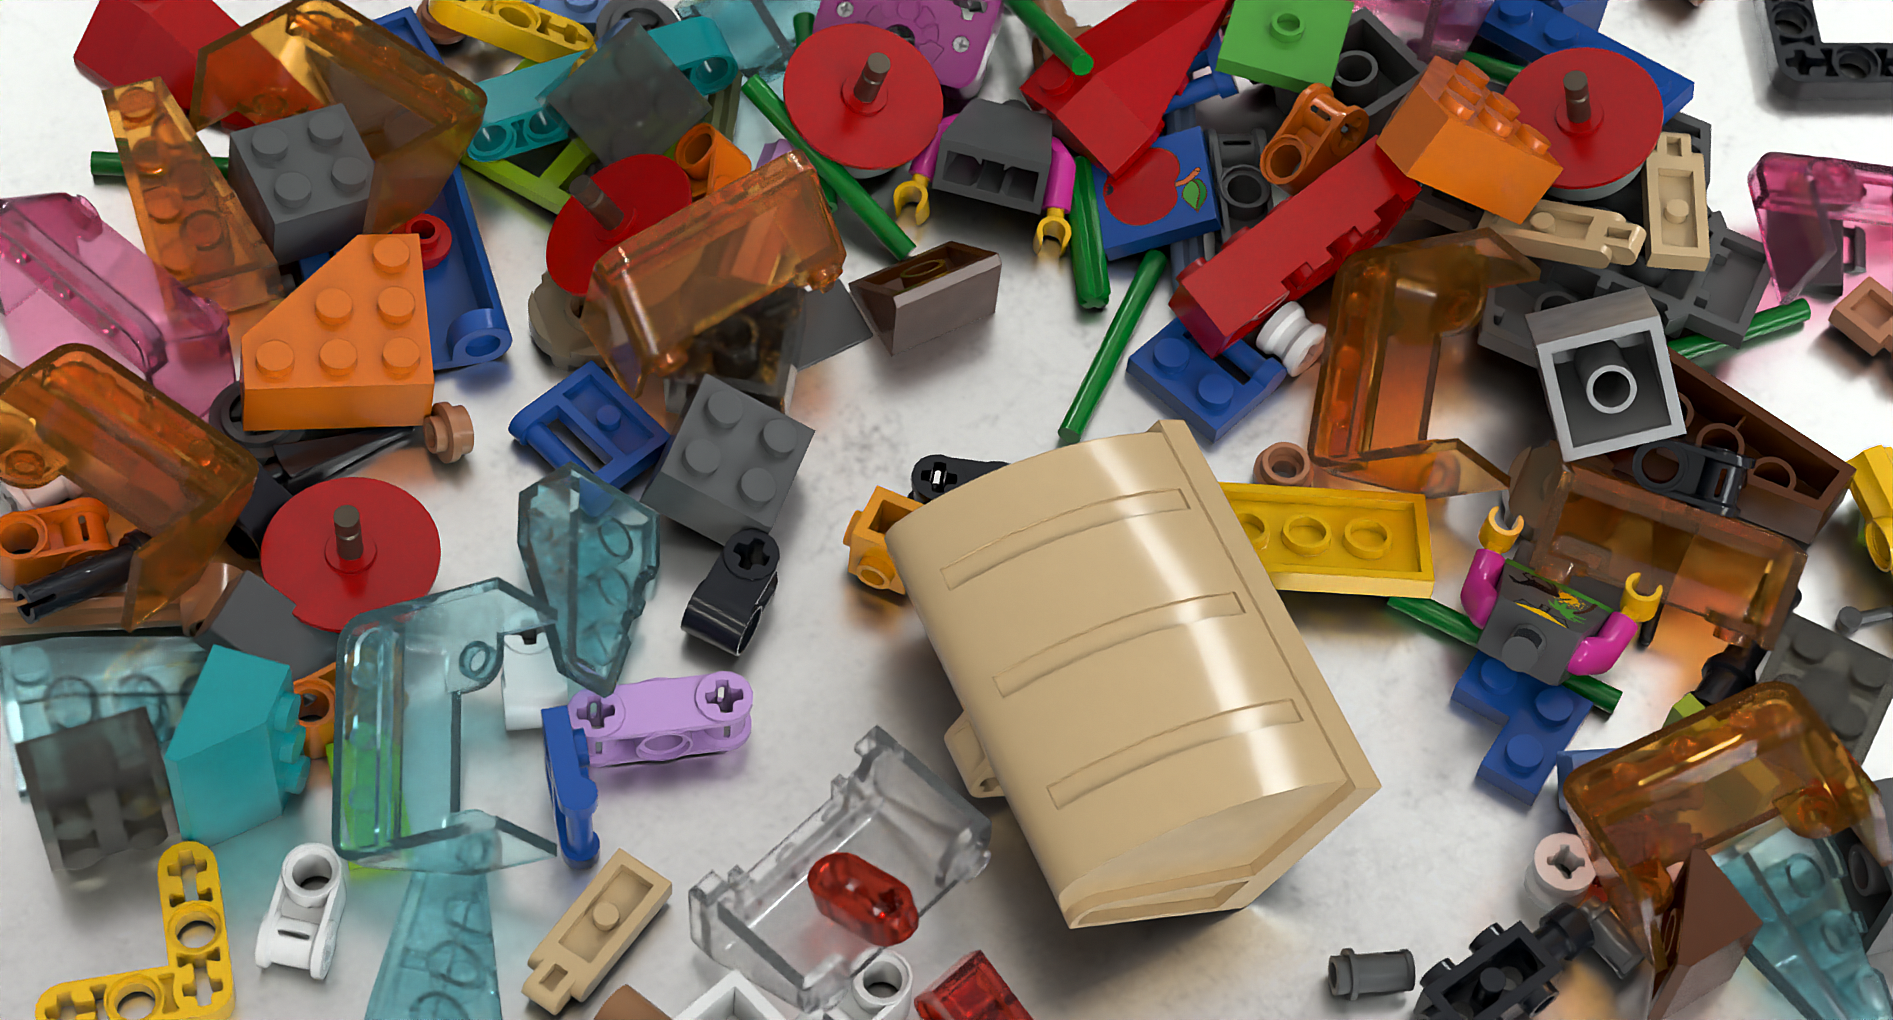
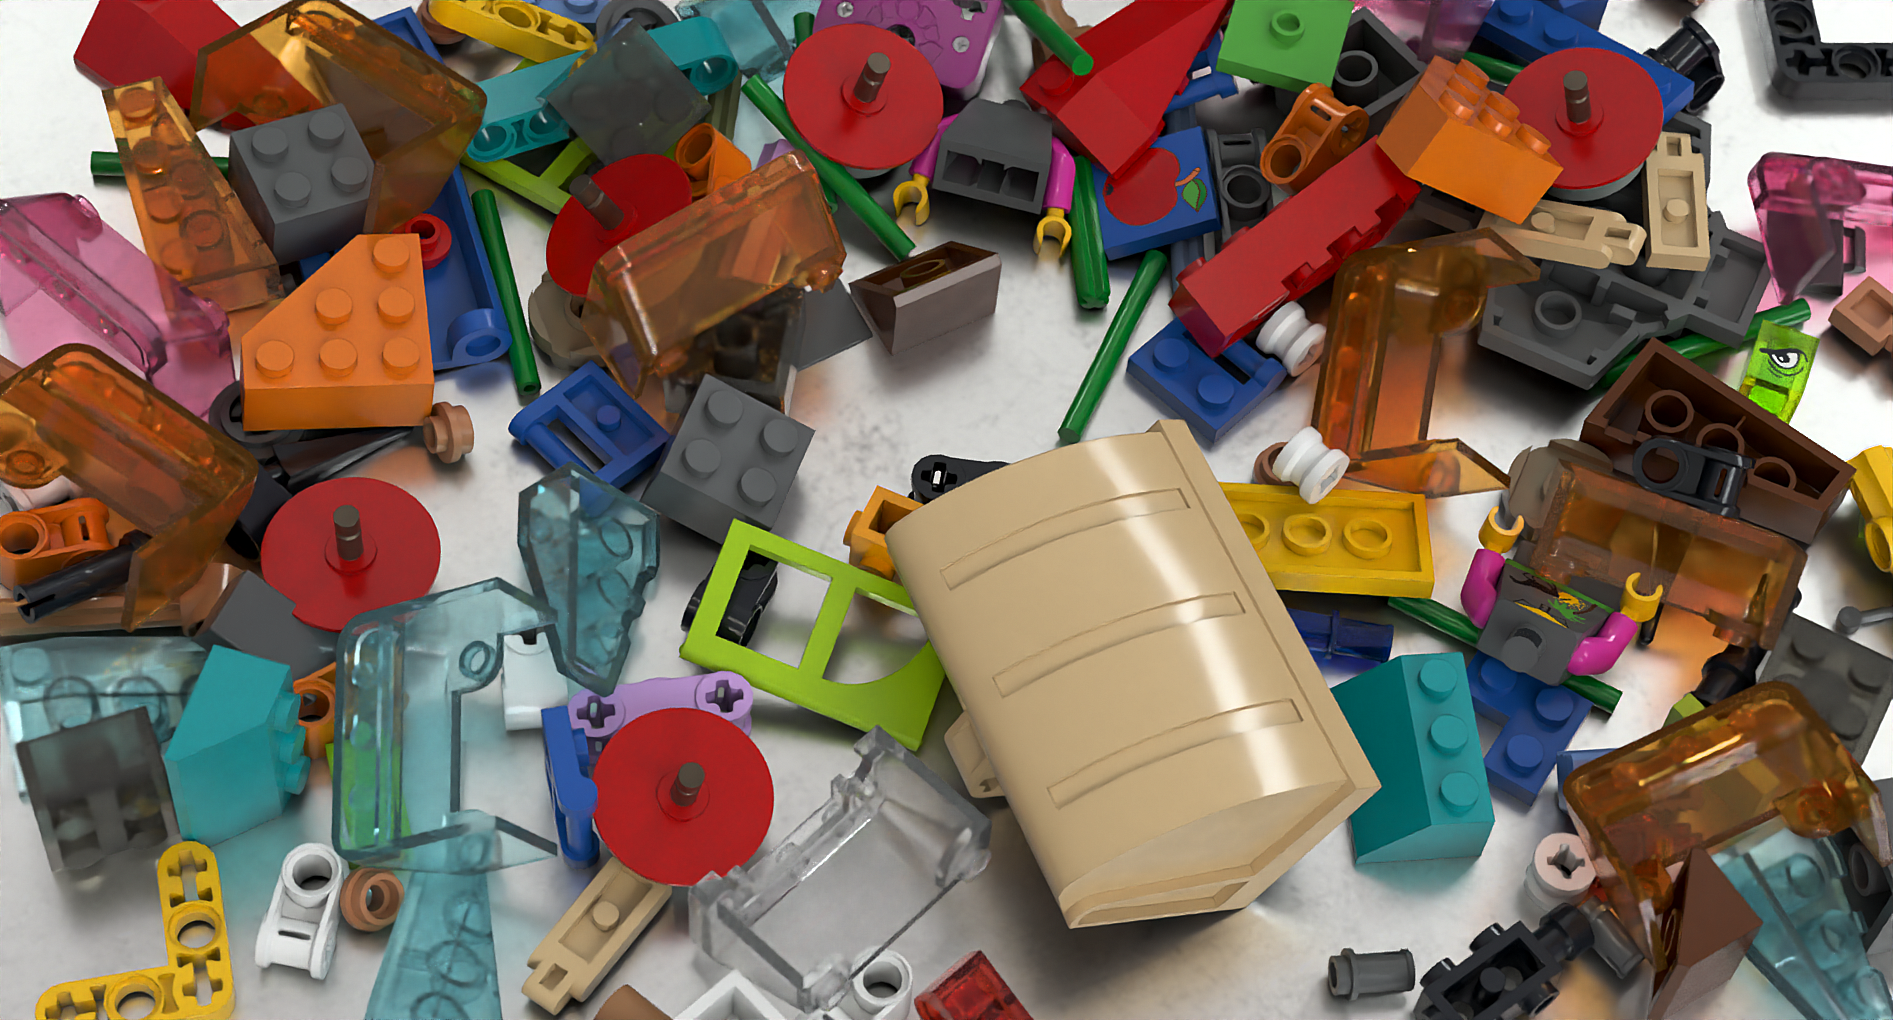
(385, 901): none -> nougat plate
(494, 241): none -> green piece
(682, 796): none -> red piece
(870, 889): clear red beam -> none
(895, 703): none -> lime window
(1310, 465): none -> white wheel
(1344, 635): none -> clear blue axle
(1427, 754): none -> teal slope
(1606, 373): light grey slope -> none
(1694, 56): none -> black piece
(1778, 368): none -> clear neon green brick

